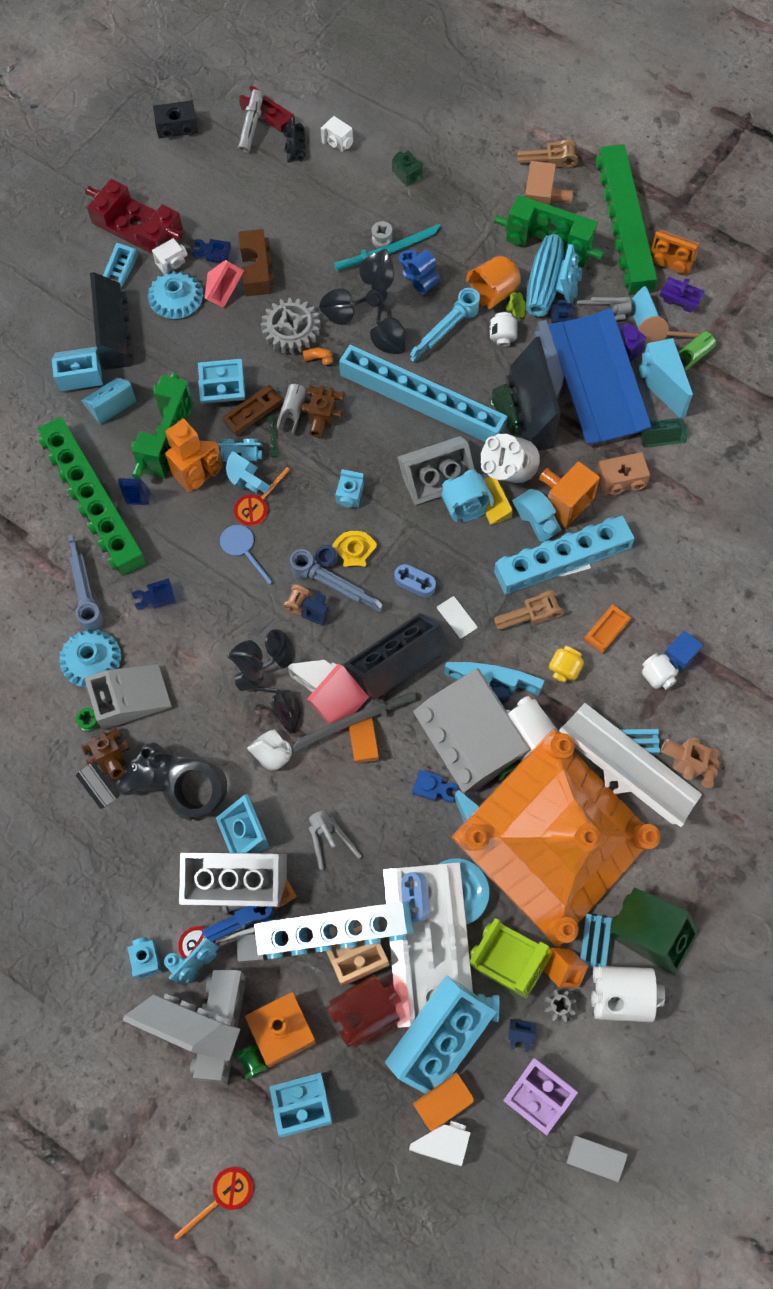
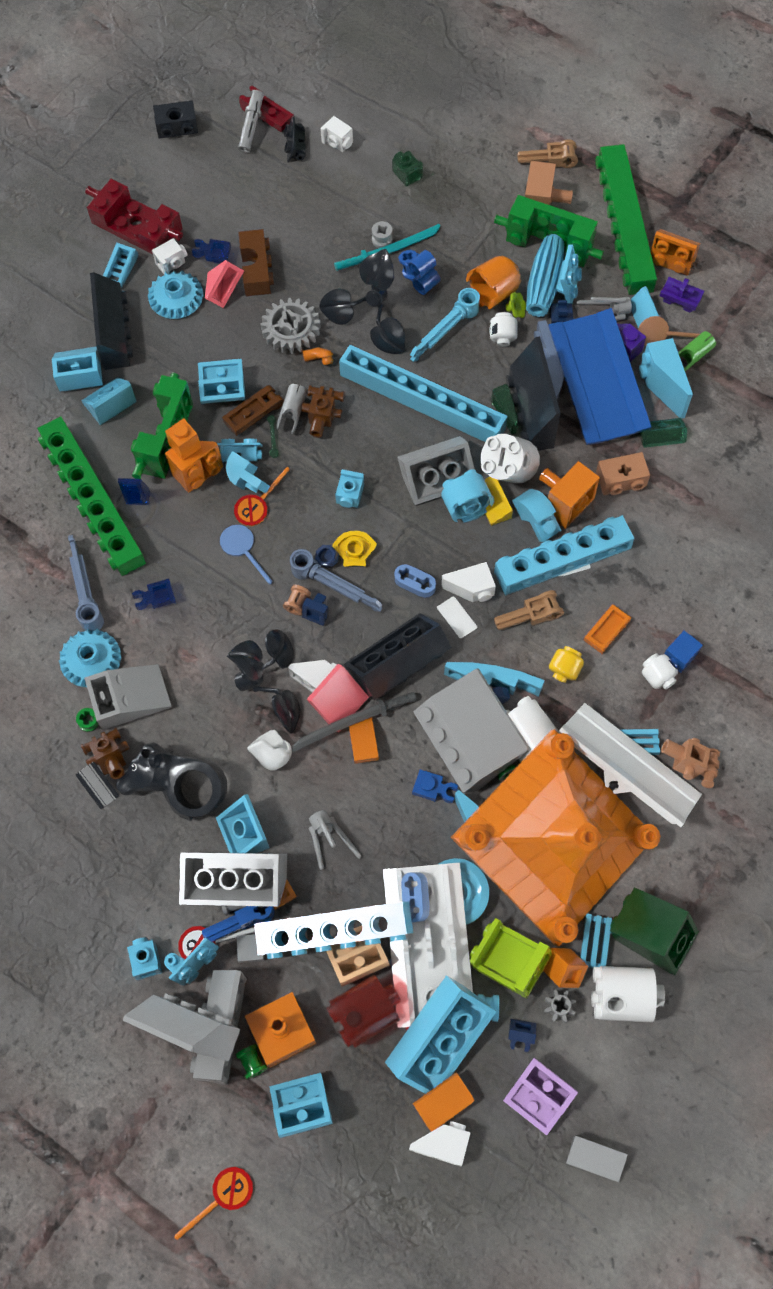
(470, 583): none -> white slope

